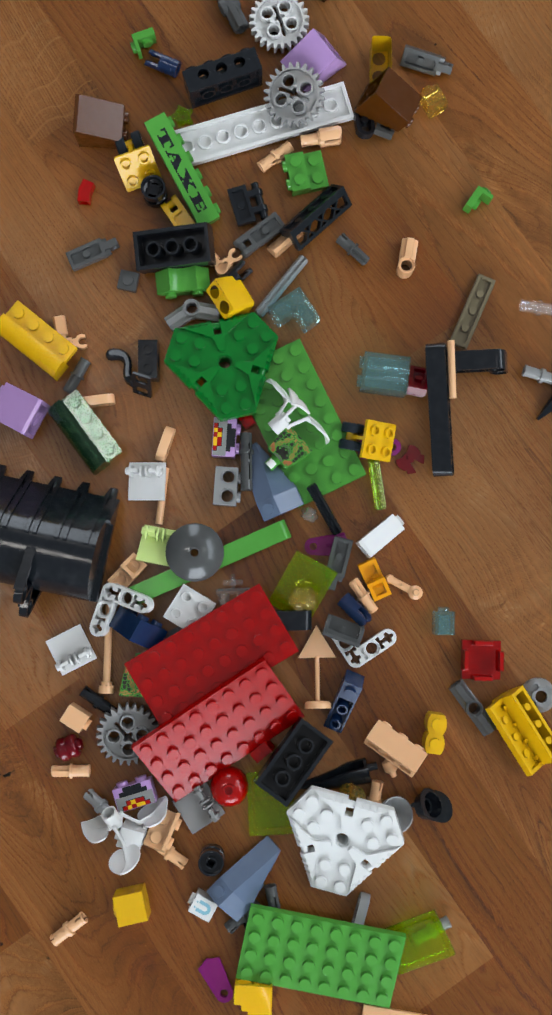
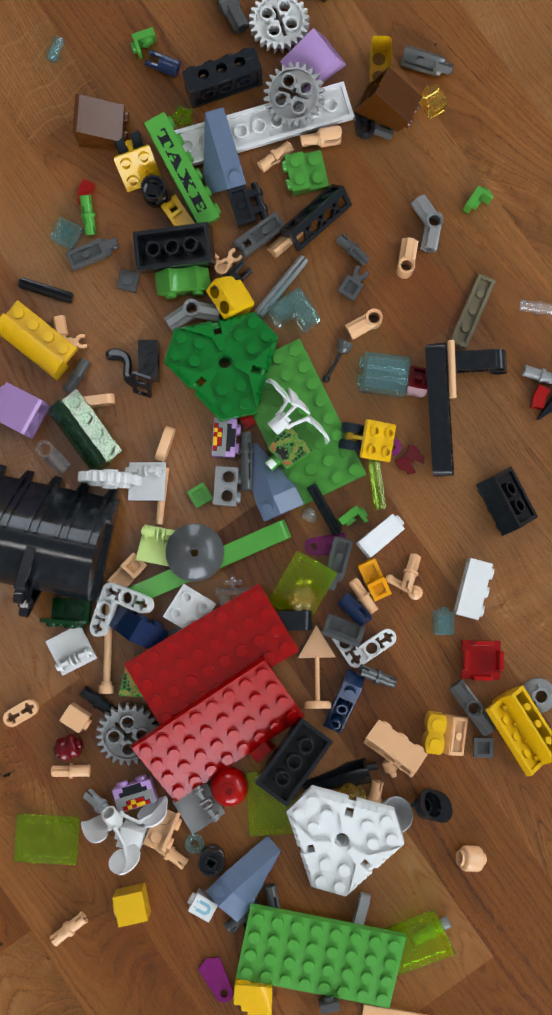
(19, 709): none -> light nougat beam
(46, 290): none -> black axle
(47, 839): none -> clear neon green piece
(53, 53): none -> clear light blue pin
(54, 458): none -> clear piece
(66, 233): none -> clear light blue piece
(69, 613): none -> dark green bracket
(87, 214): none -> bright green pin
(110, 479): none -> white gear
(194, 849): none -> clear light blue plate
(200, 495): none -> bright green plate
(221, 161): none -> sand blue wedge
(329, 1004): none -> dark grey plate
(343, 348): none -> hinge
(349, 517): none -> bright green bracket
(352, 285): none -> dark grey plate
(363, 325): none -> light nougat piece
(377, 676): none -> dark grey pin
(410, 572): none -> light nougat axle
(431, 233): none -> light grey piece
(455, 735): none -> light nougat slope
(471, 858): none -> light nougat head
(473, 588): none -> white brick
(483, 747): none -> dark grey plate
(506, 501): none -> black slope
(538, 397): none -> red piece

